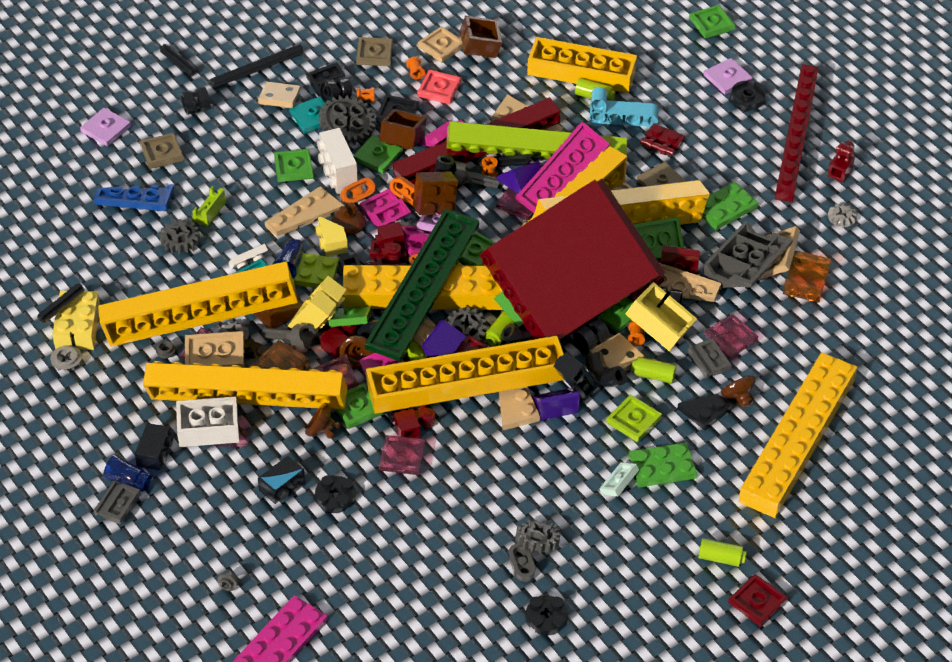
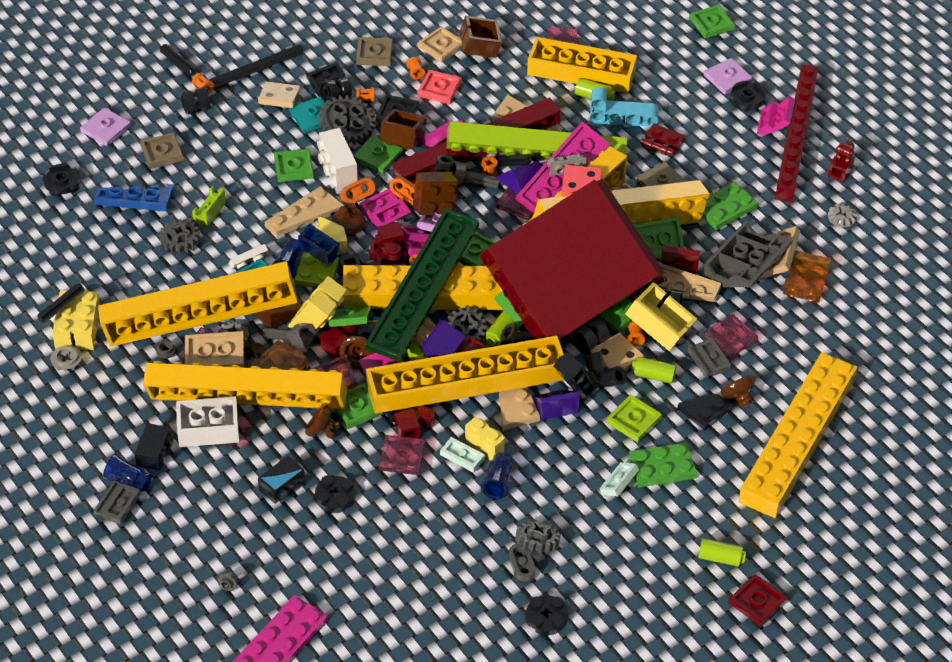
(58, 187): none -> black plate
(204, 82): none -> orange bush
(319, 245): none -> clear blue brick
(462, 454): none -> light aqua plate
(483, 438): none -> light yellow brick
(497, 478): none -> clear blue plant
(558, 163): none -> light grey hinge
(562, 34): none -> clear pink piece
(577, 177): none -> coral tile
(775, 116): none -> dark pink slope

